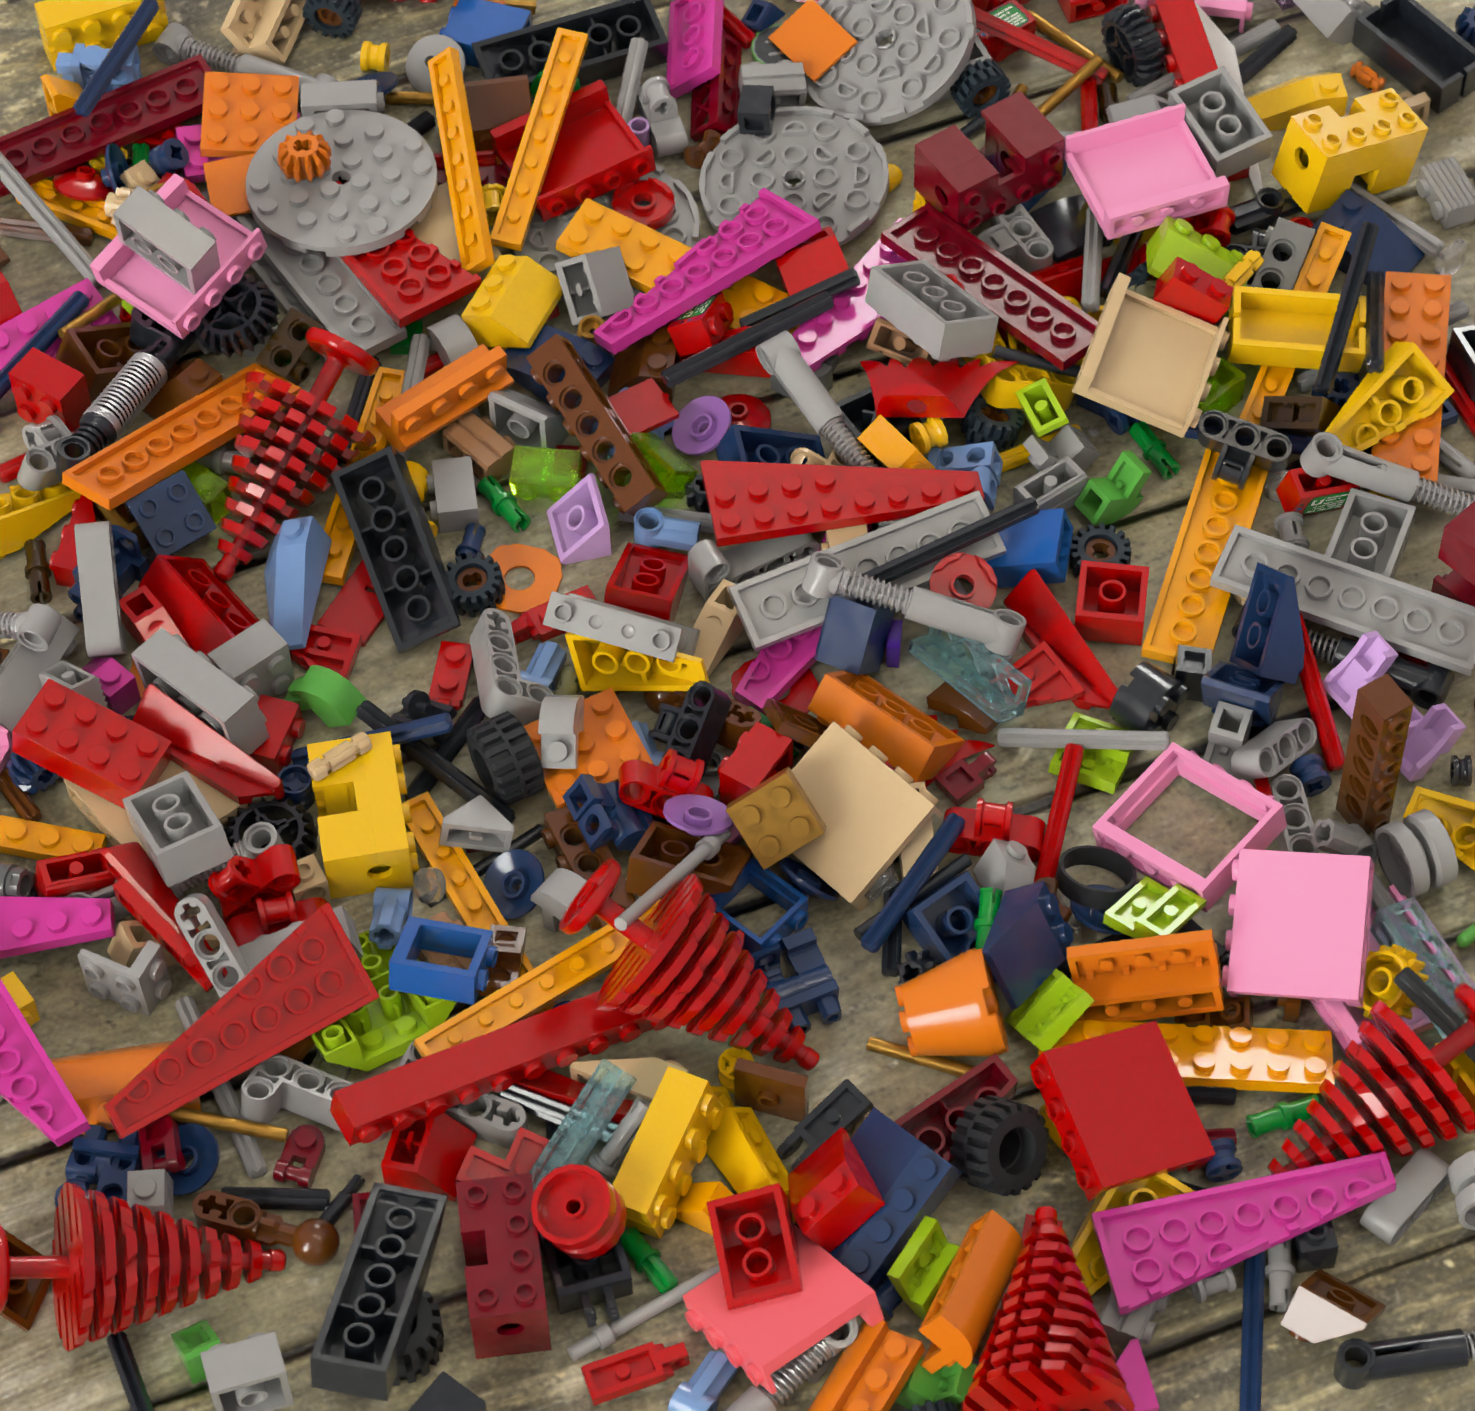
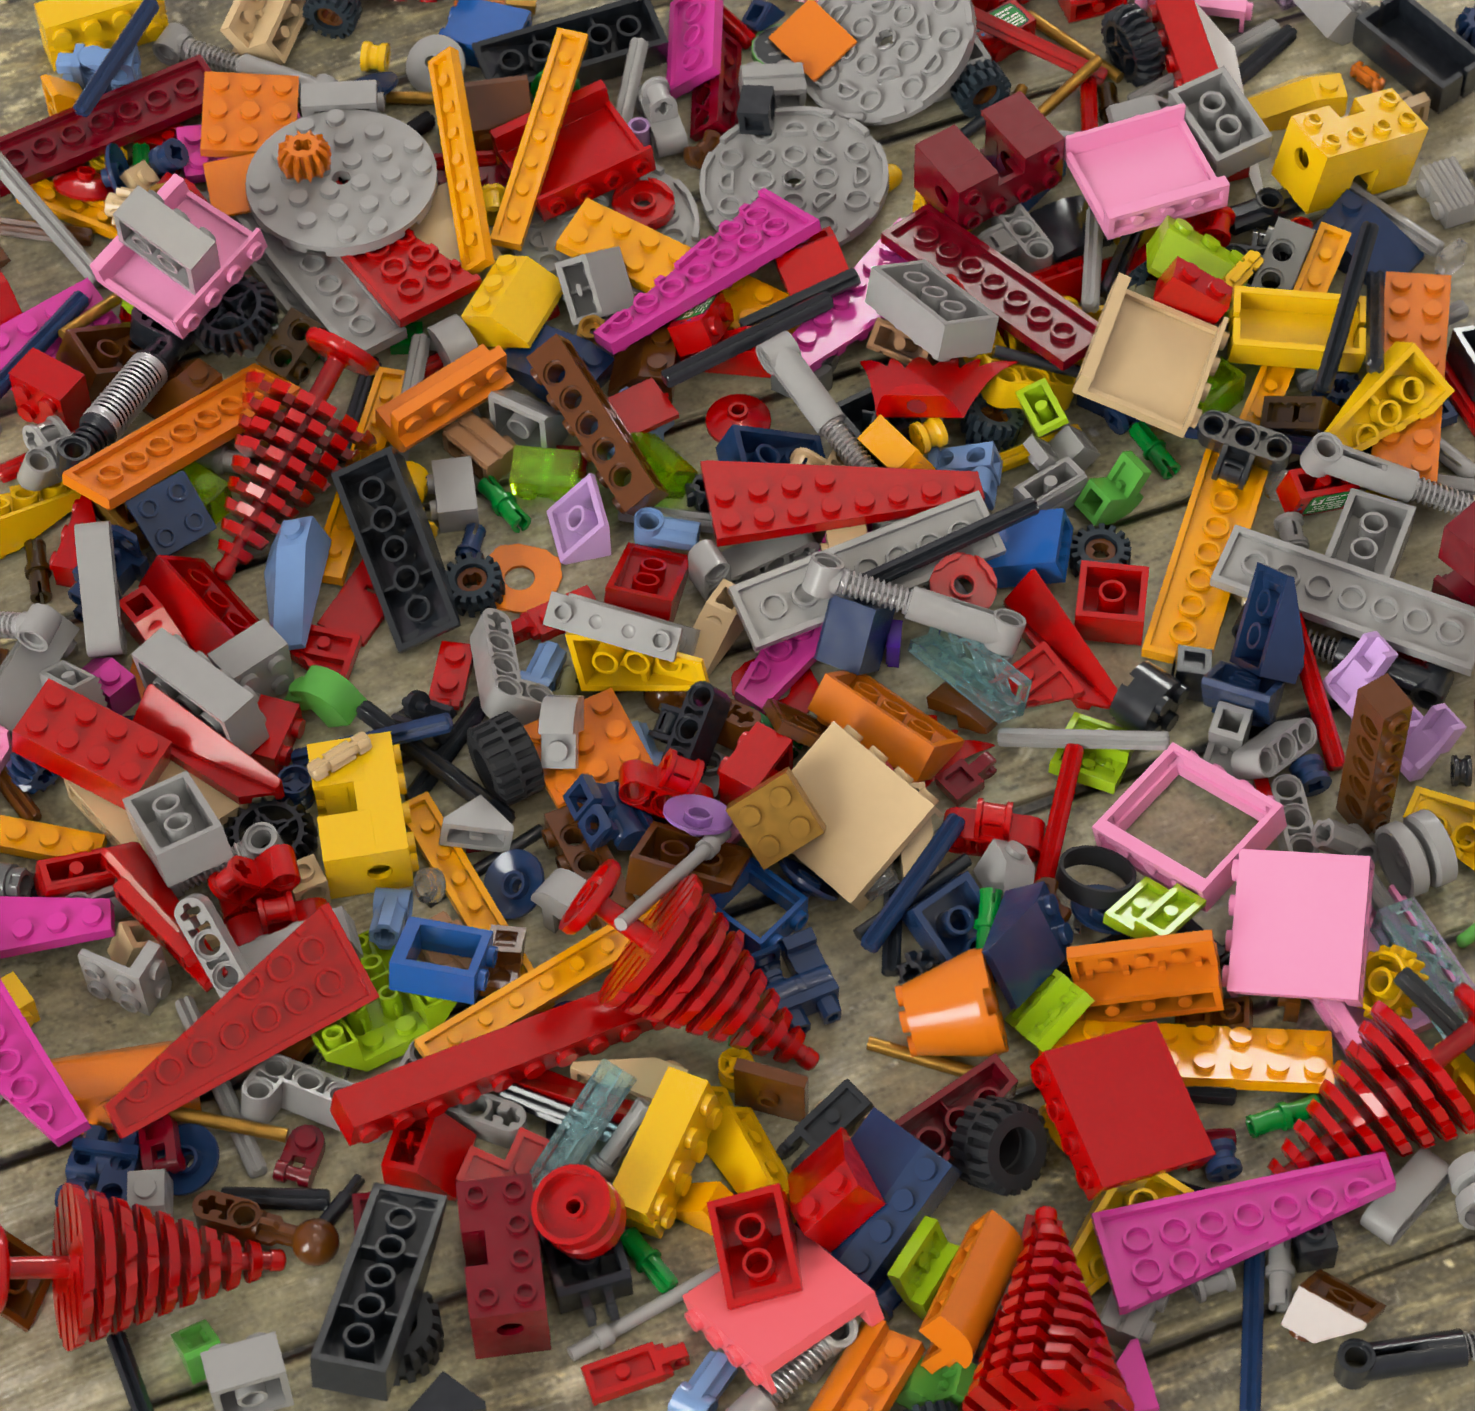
(701, 425): medium lavender dish -> none

